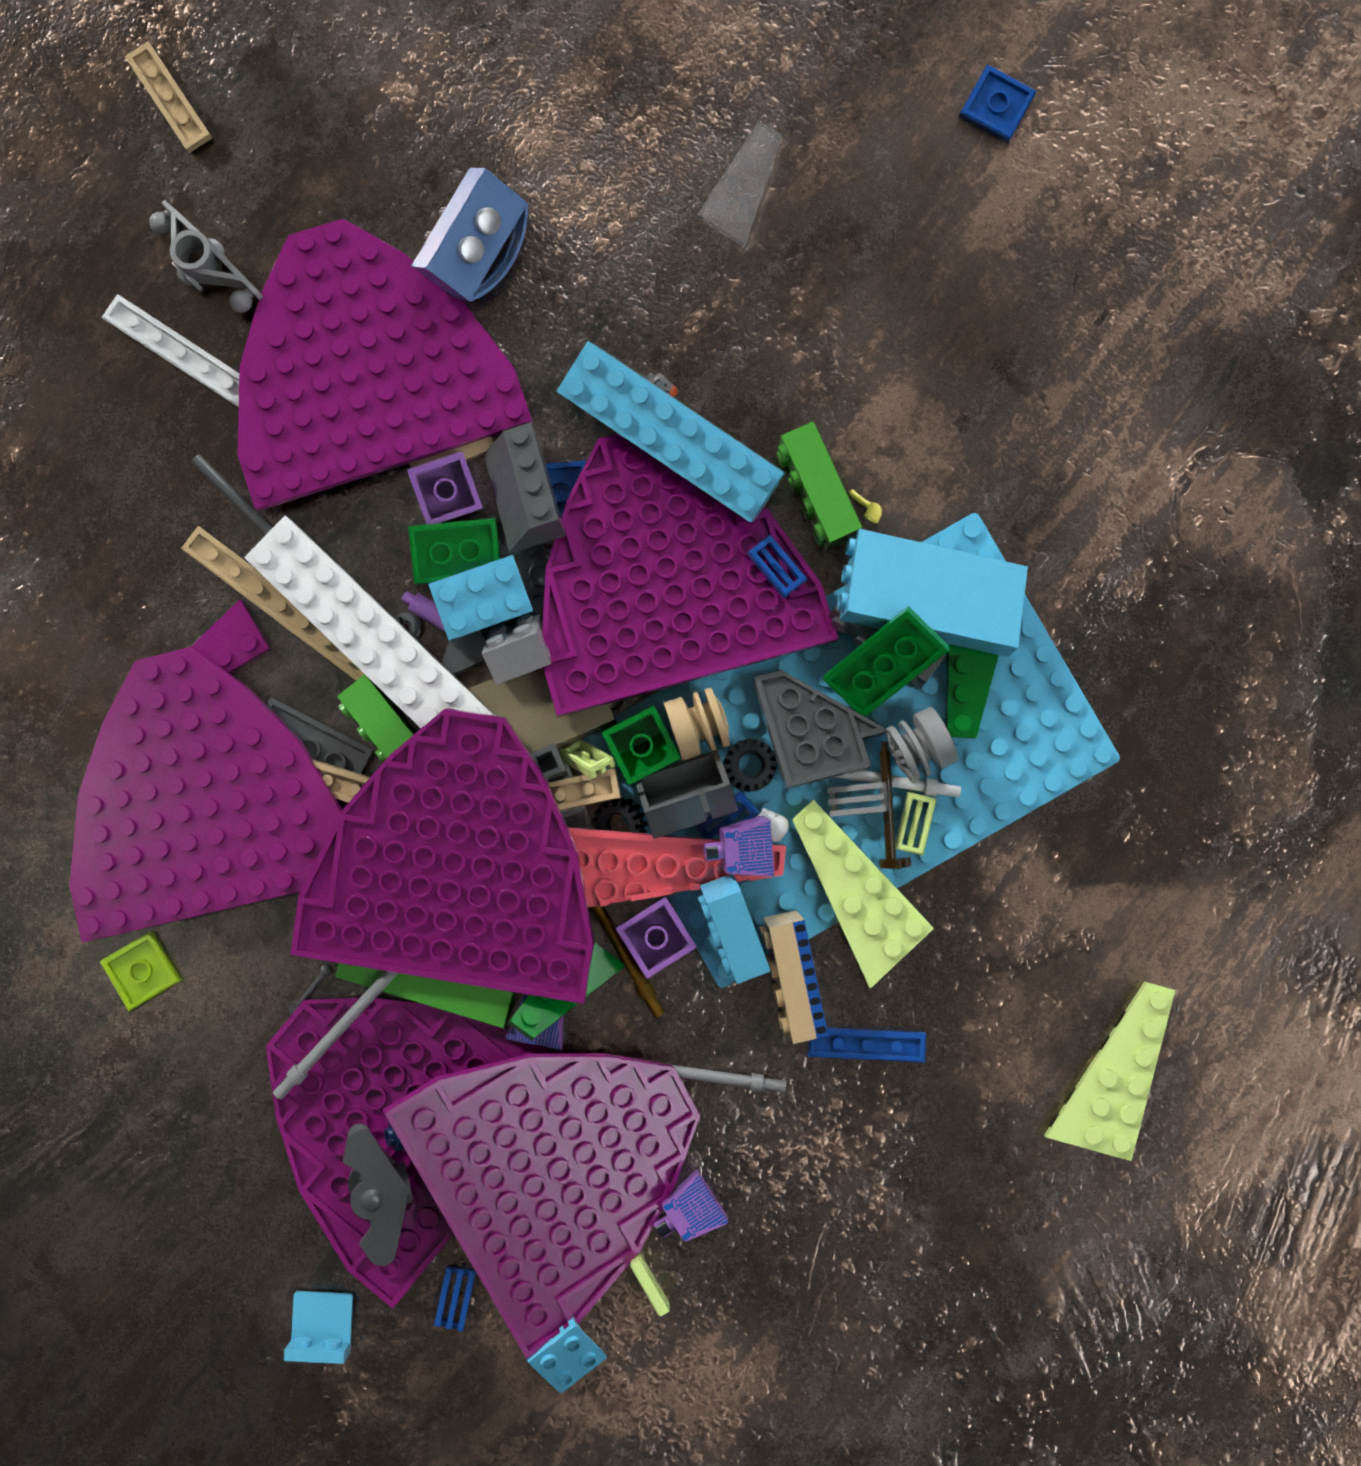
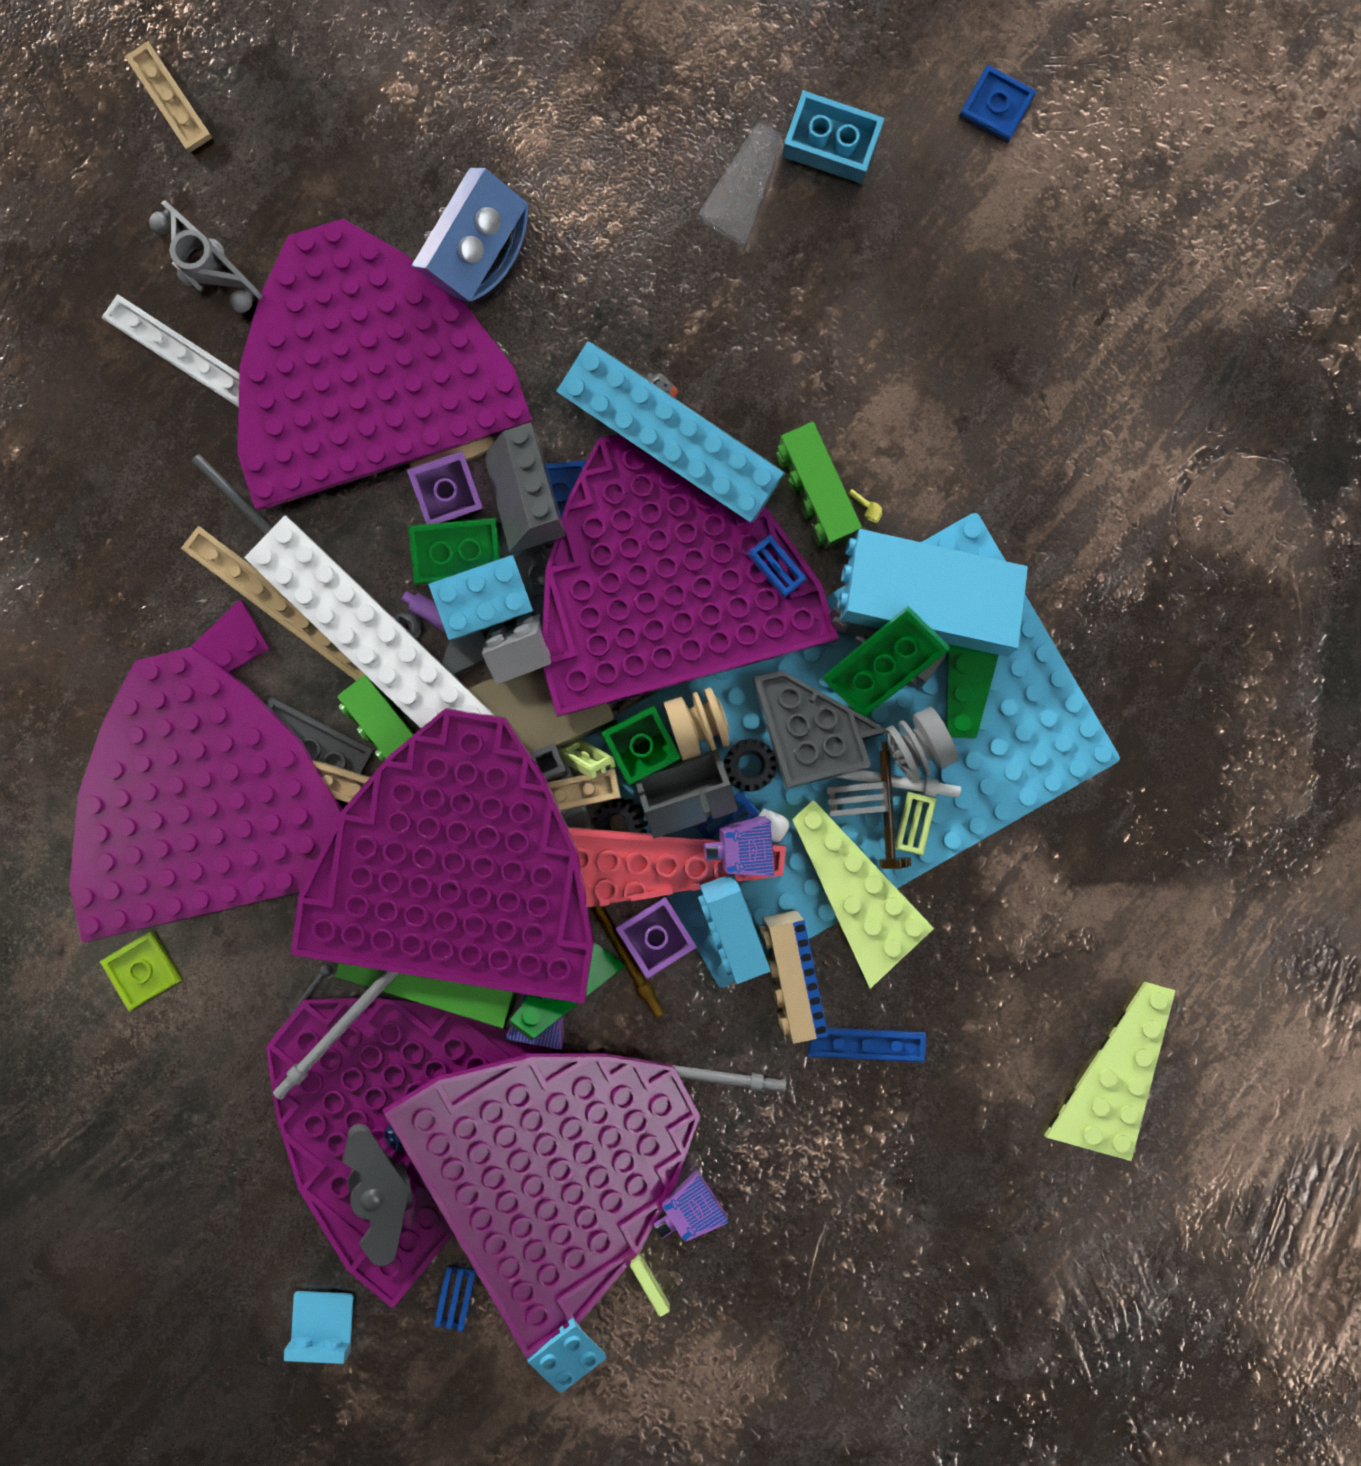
(832, 137): none -> medium azure brick

